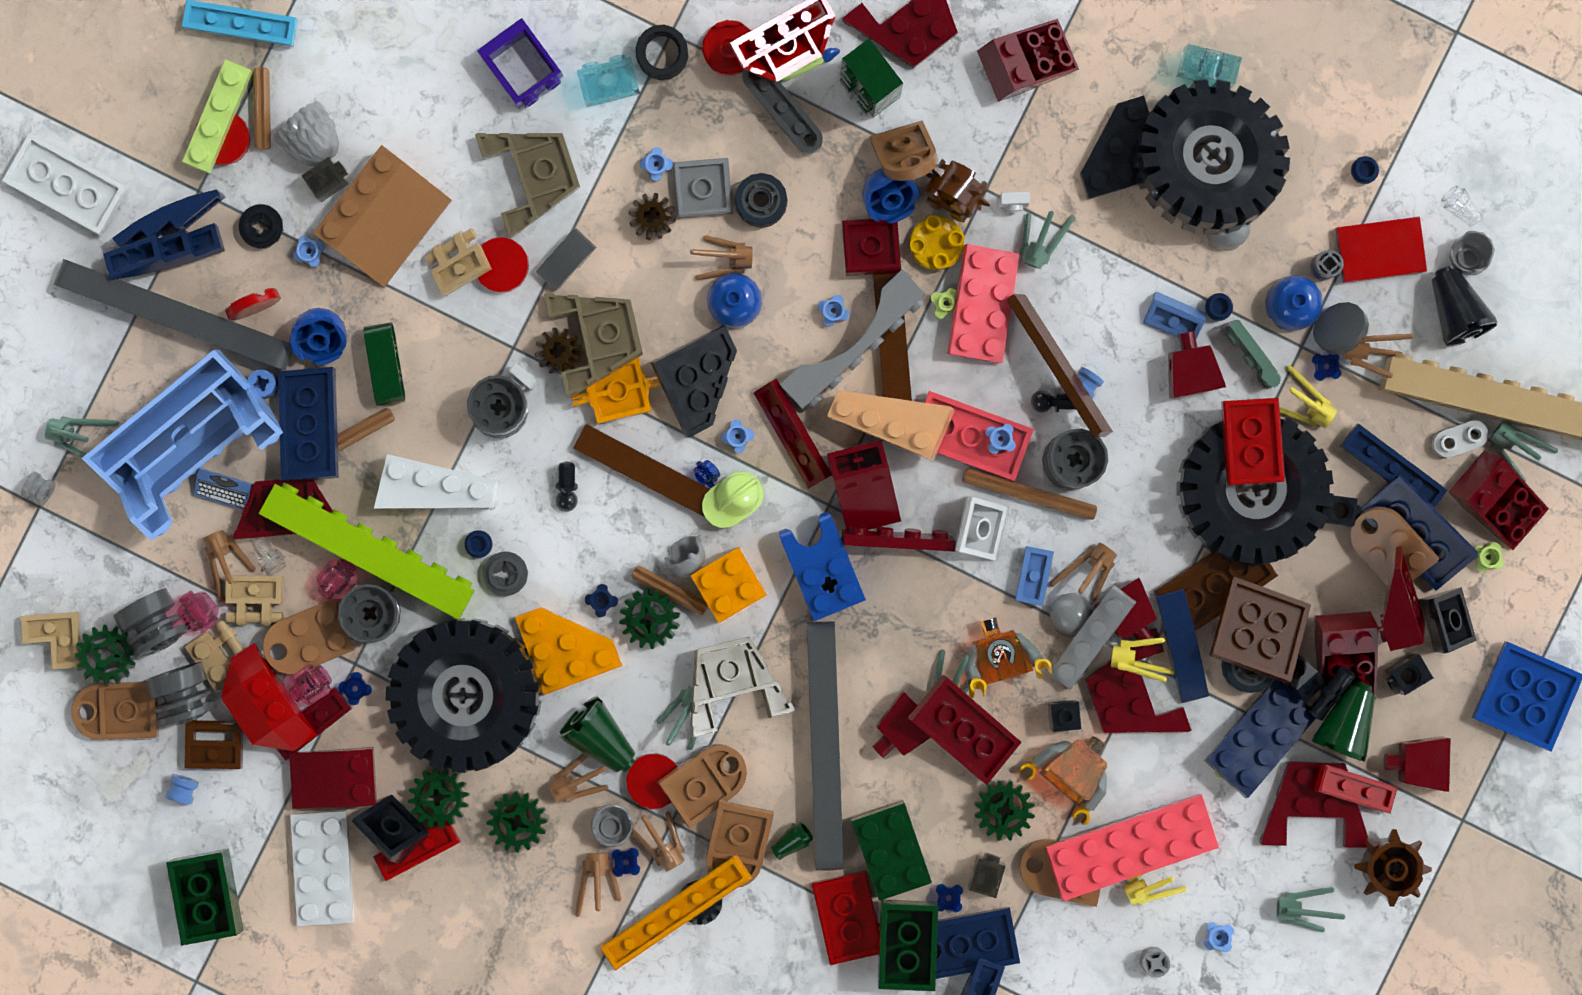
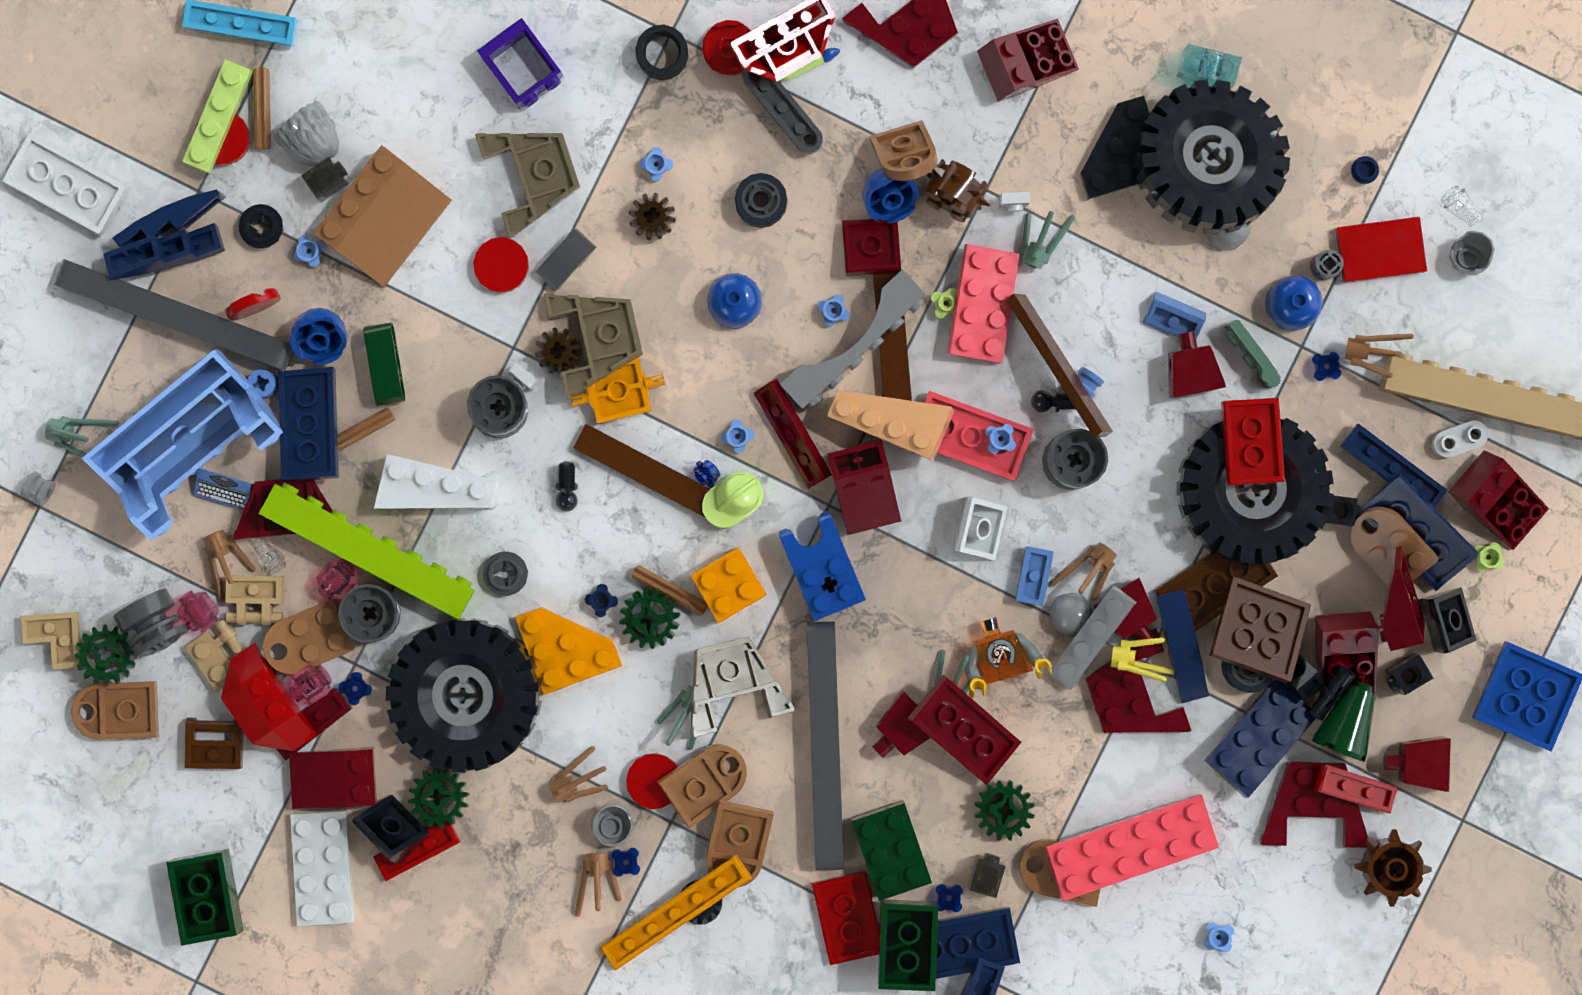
(180, 694): dark grey wheel -> none
(181, 789): medium blue wheel -> none
(460, 269): tan plate -> none
(478, 544): dark blue plate -> none
(505, 816): dark green gear -> none
(597, 93): clear light blue brick -> none
(598, 736): dark green cone -> none
(669, 855): medium nougat plant -> none
(686, 557): light grey hair -> none
(696, 378): black plate -> none
(702, 188): light grey tile -> none
(739, 256): medium nougat plant -> none
(794, 839): dark green cone -> none
(870, 78): dark green brick -> none
(886, 538): dark red plate -> none
(937, 242): yellow dish -> none
(1030, 494): medium nougat axle -> none
(1064, 715): black brick -> none
(1075, 772): clear orange torso -> none
(1141, 893): light yellow plant -> none
(1159, 965): light grey wheel -> none
(1218, 307): dark blue plate -> none
(1289, 909): sand green plant -> none
(1320, 410): light yellow plant -> none
(1340, 328): dark grey tile -> none
(1460, 308): black cone -> none
(1507, 436): sand green plant -> none

